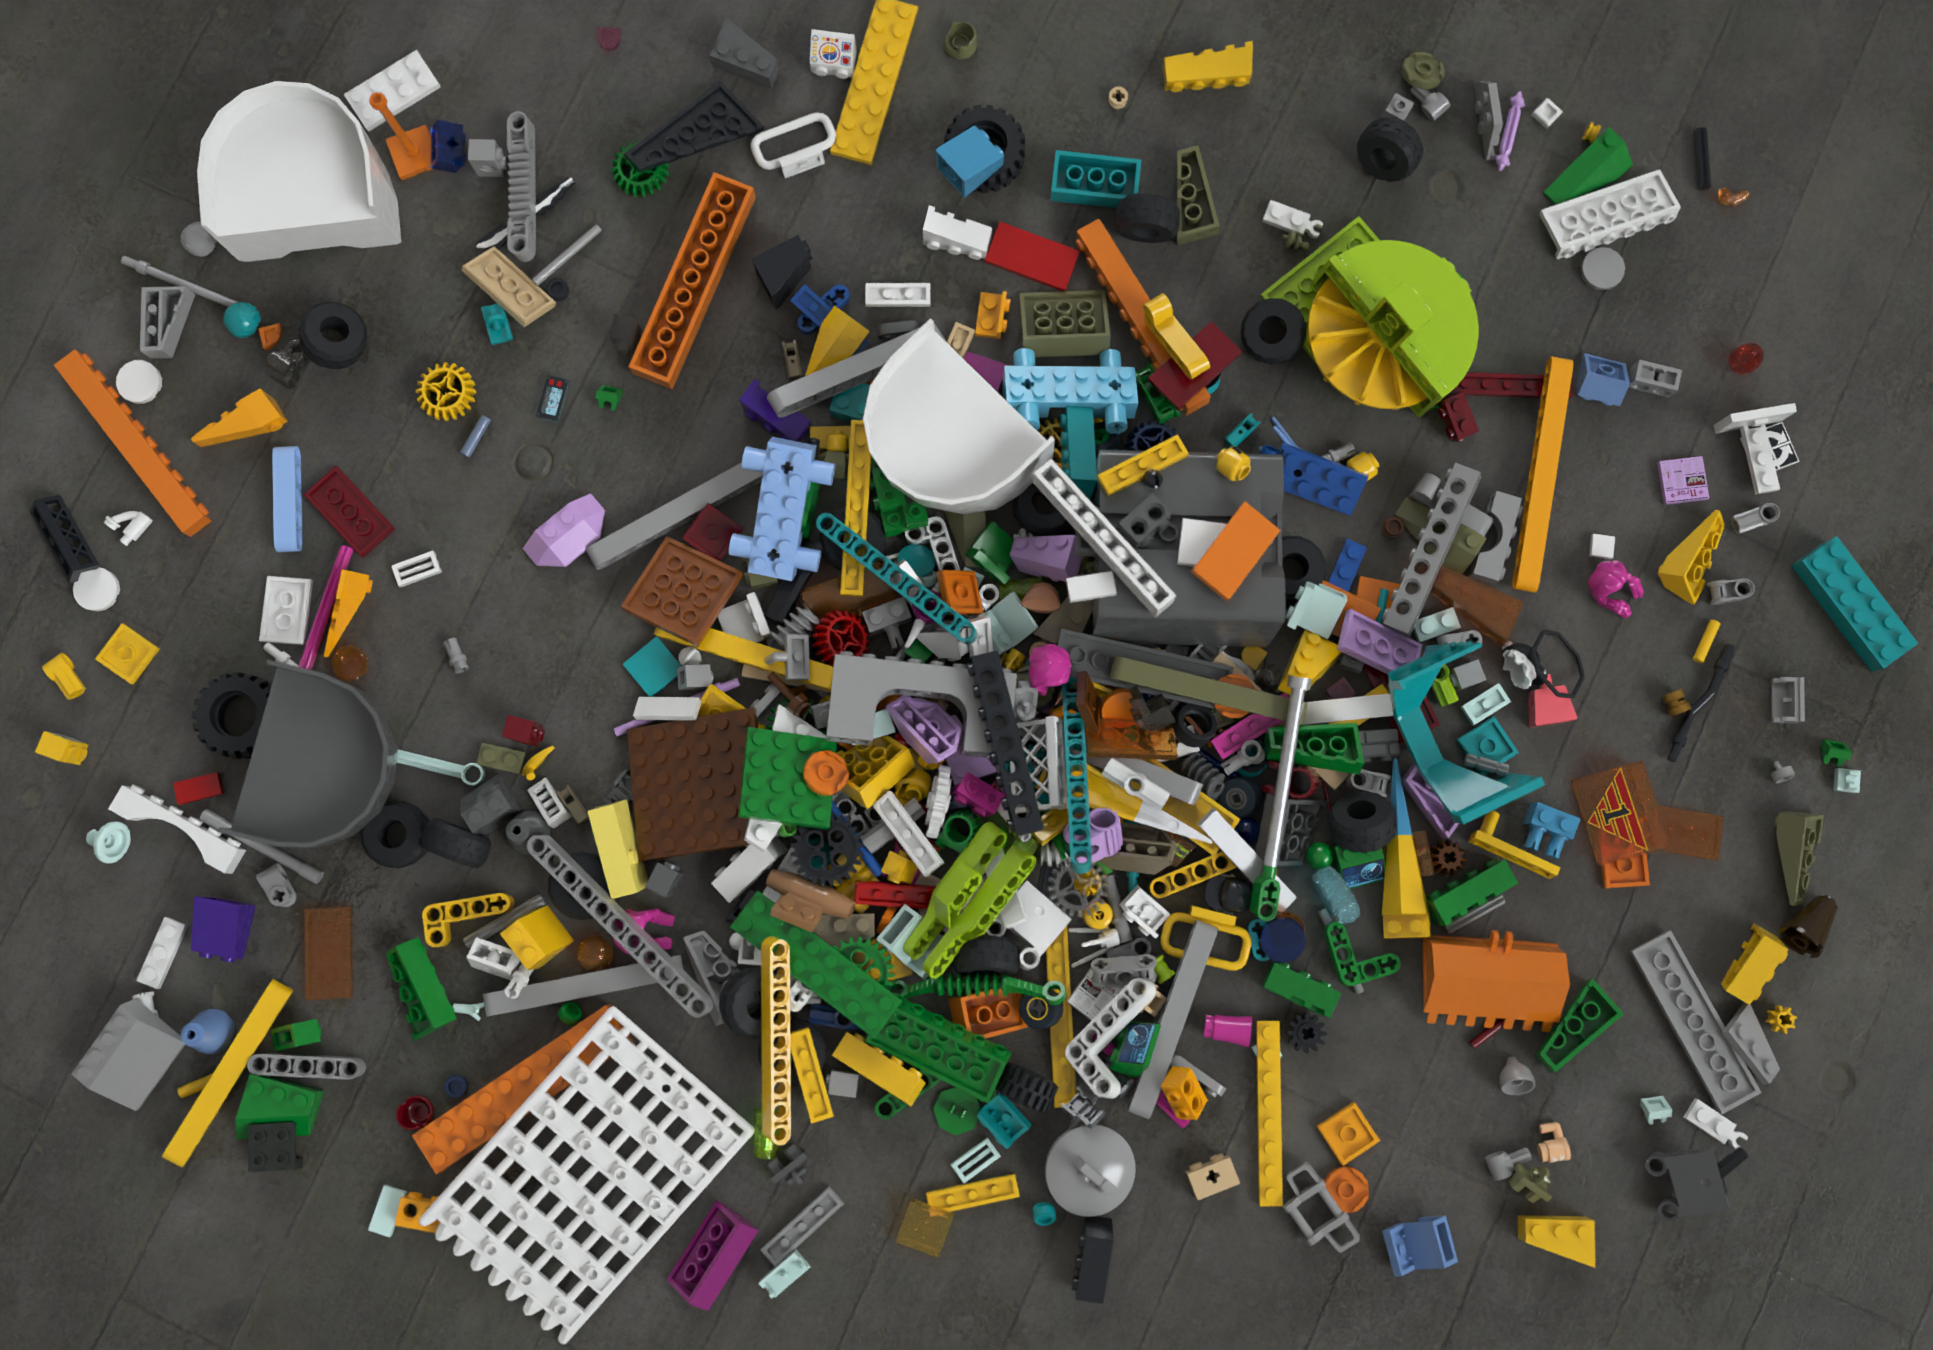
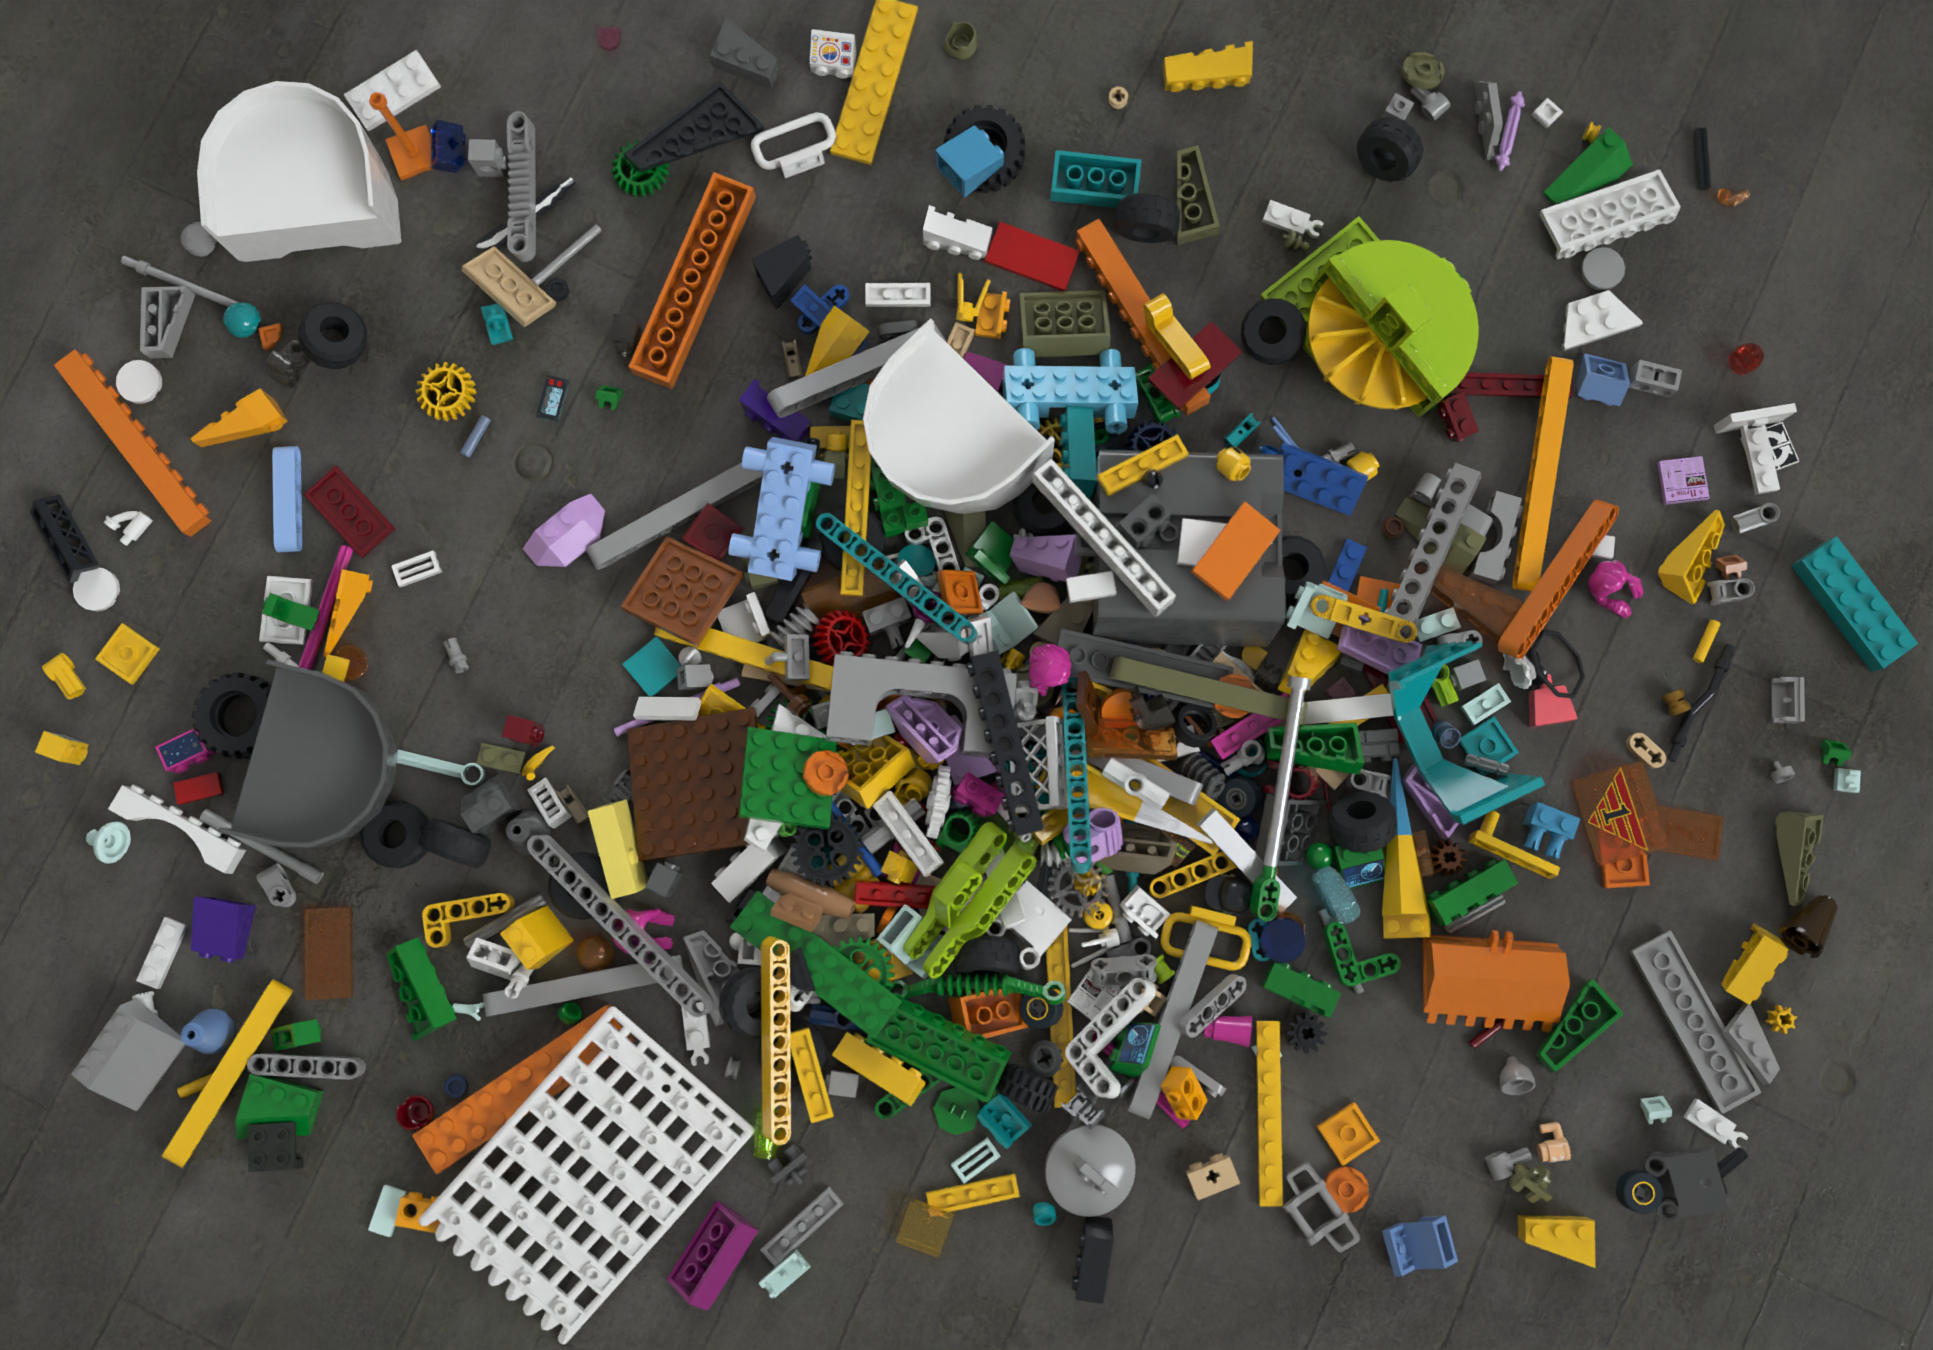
(183, 752): none -> brick
(290, 612): none -> green bracket
(336, 667): none -> yellow tile
(696, 1034): none -> white plate
(733, 1068): none -> light grey bush
(799, 971): none -> black tile
(965, 309): none -> yellow plant
(1037, 1054): none -> dark grey gear
(1193, 1022): none -> light grey beam
(1348, 614): none -> yellow piece
(1446, 734): none -> sand blue wheel
(1558, 579): none -> orange beam
(1596, 319): none -> white wing
(1648, 1192): none -> black wheel
(1649, 746): none -> tan beam
(1731, 564): none -> nougat tile

